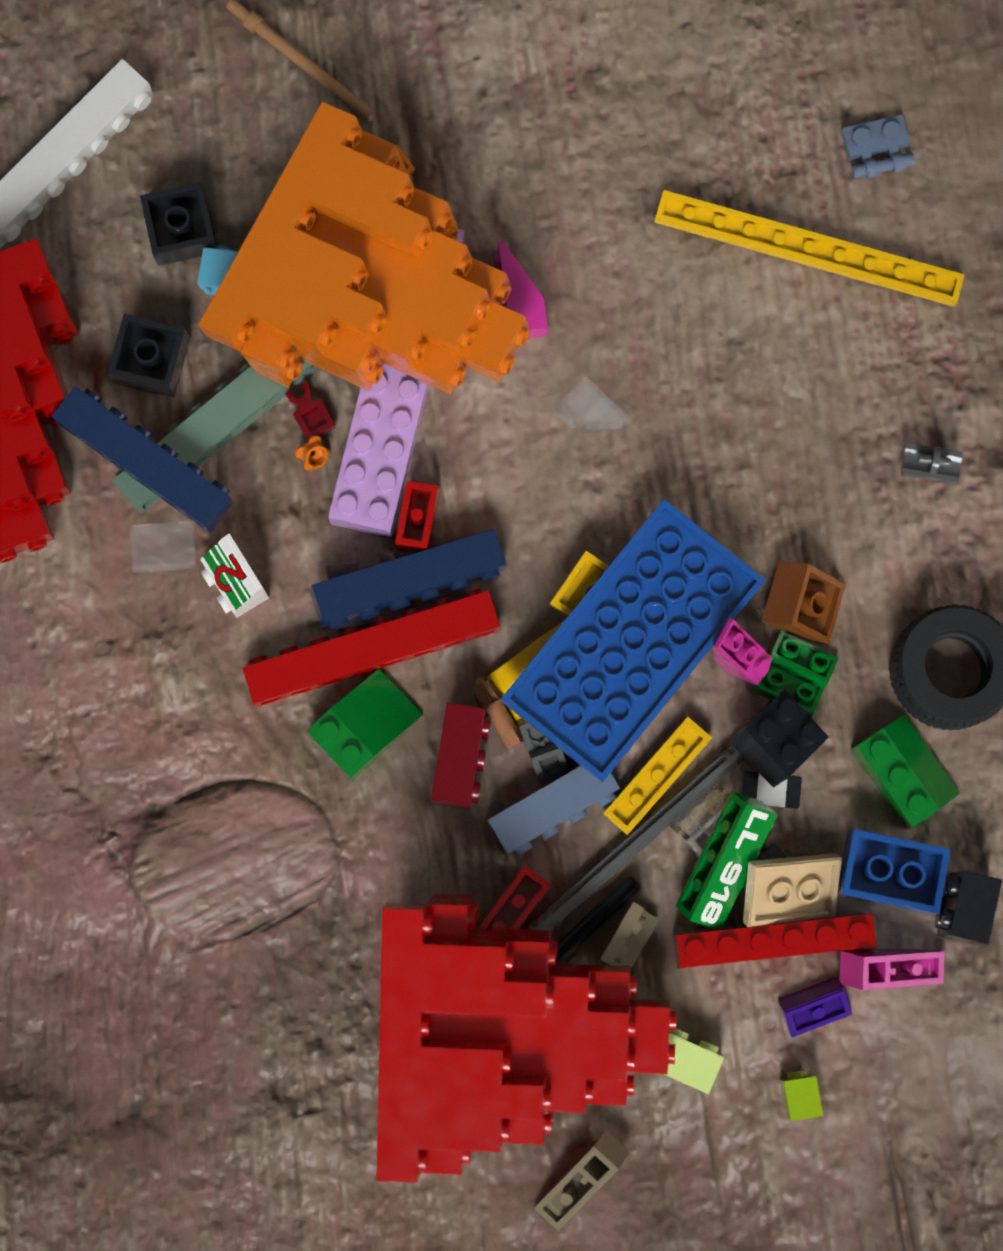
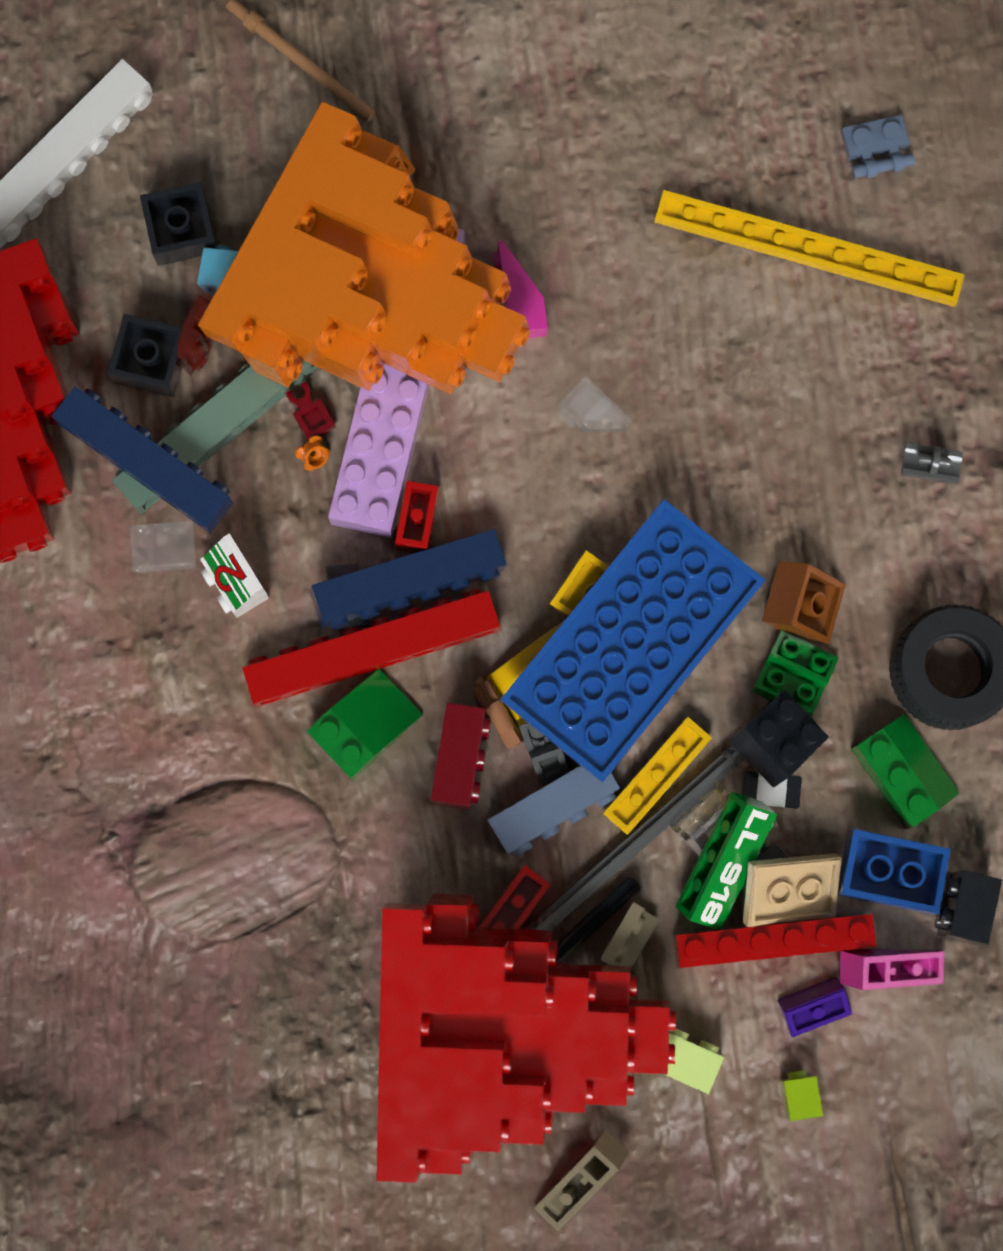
(191, 346): none -> clear red slope
(741, 654): dark pink slope -> none

